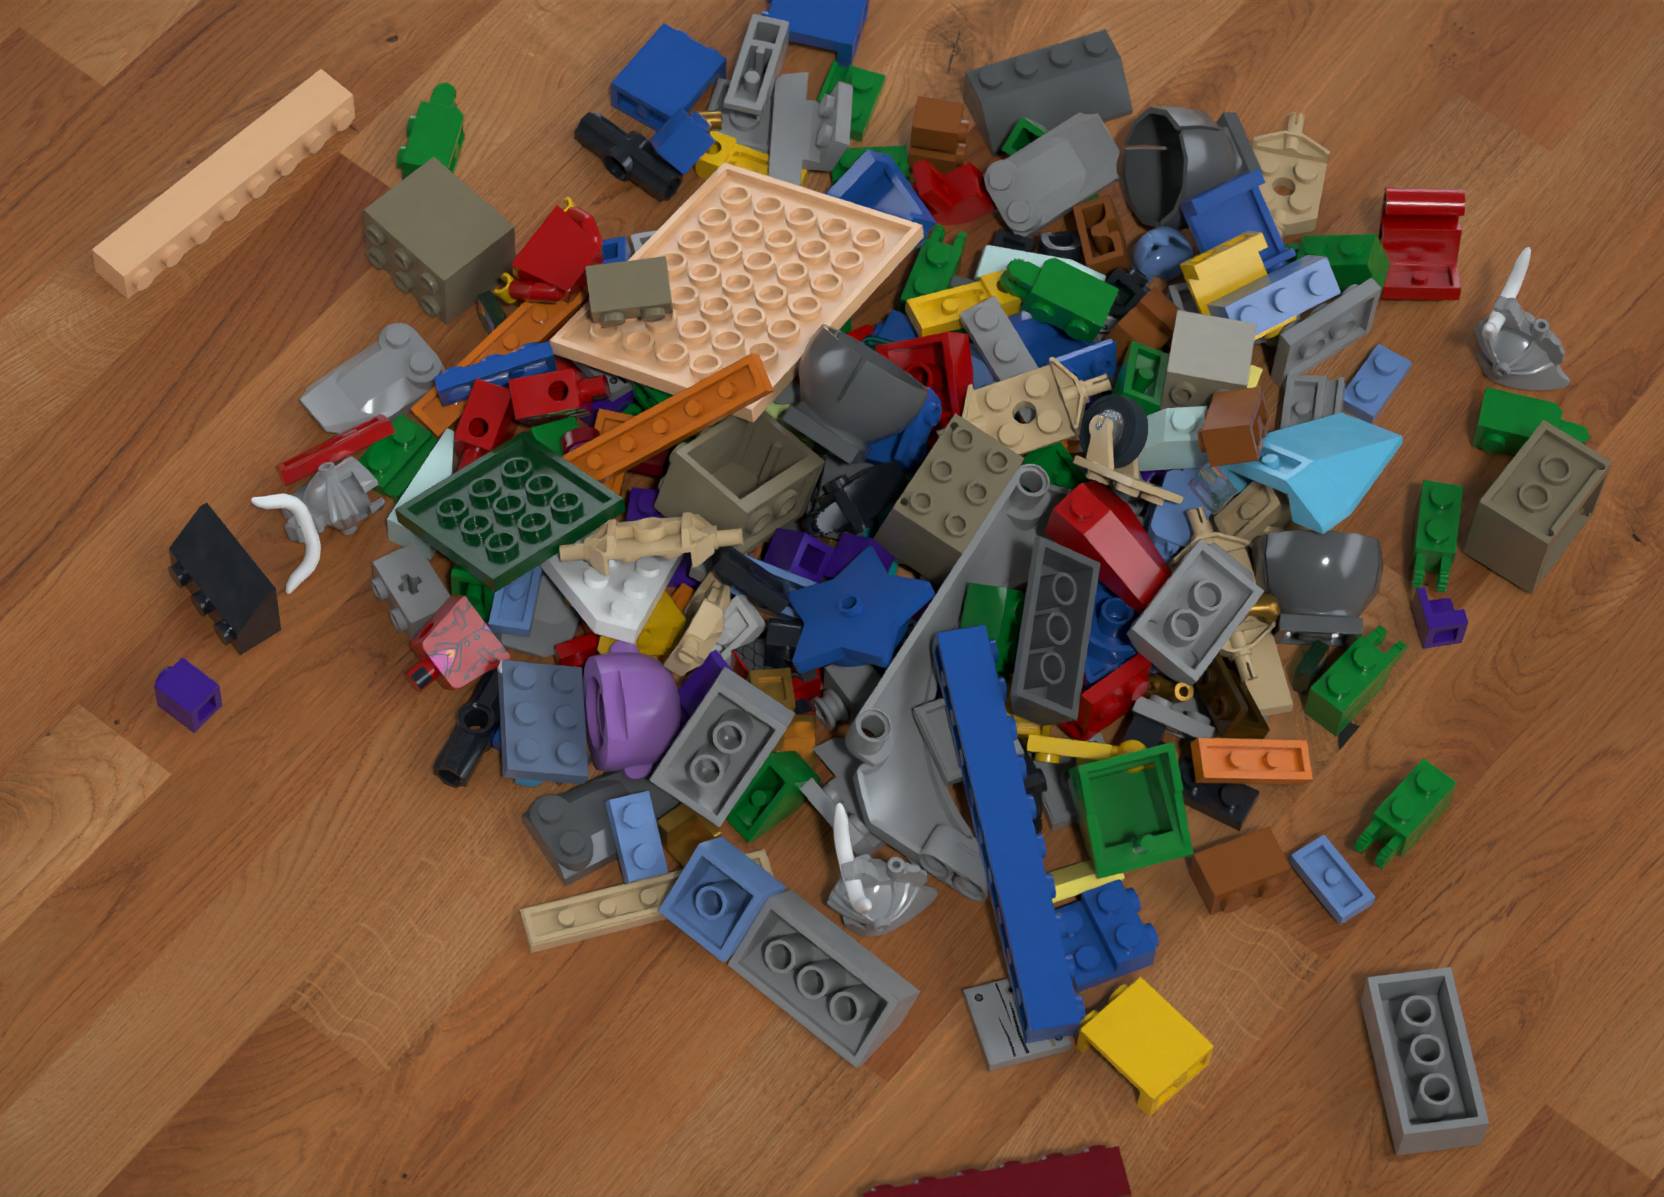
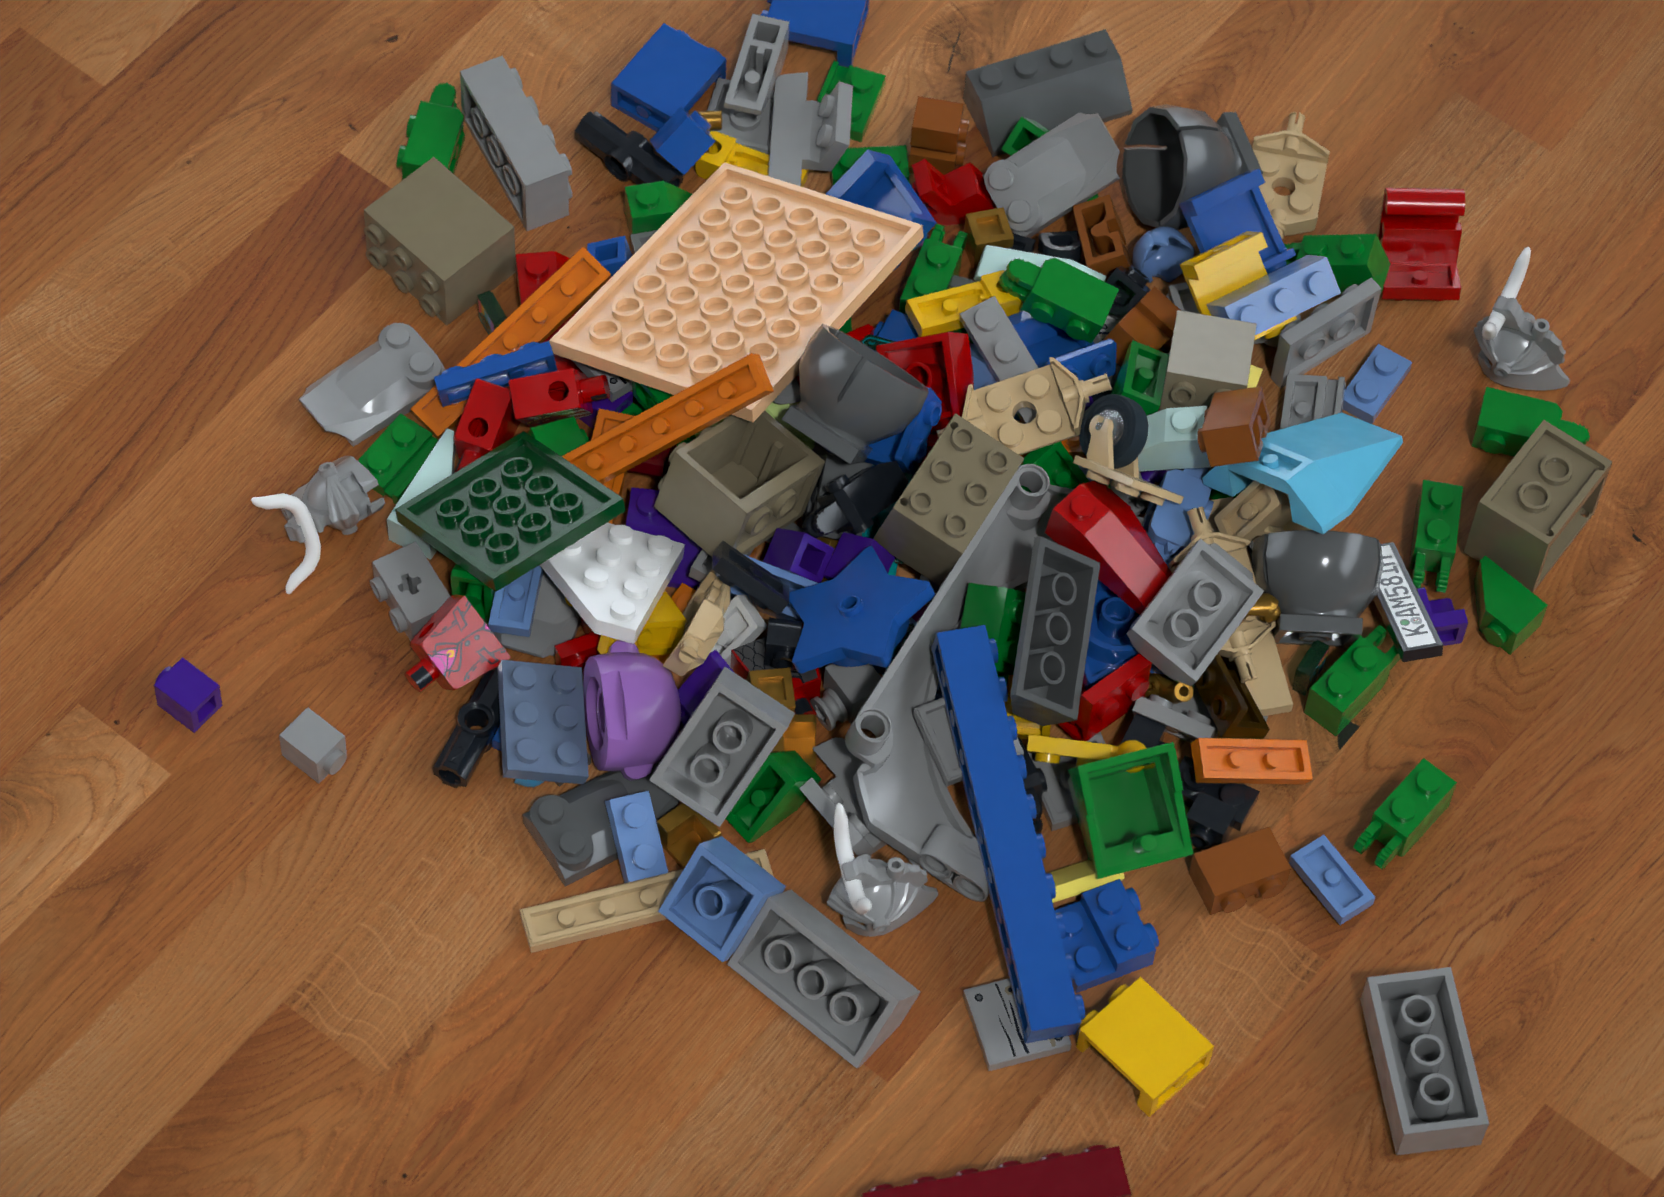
(224, 184): light nougat brick -> none
(224, 582): black slope -> none
(313, 745): none -> light grey brick
(334, 449): red tile -> none
(516, 142): none -> light grey brick
(555, 258): red torso -> none
(577, 438): dark red tile -> none
(629, 291): dark tan brick -> none
(651, 537): tan plate -> none
(652, 205): none -> green slope
(984, 229): none -> pearl gold panel
(1210, 821): none -> black plate
(1212, 488): clear tile -> none
(1404, 610): none -> tile
(1505, 607): none -> green slope

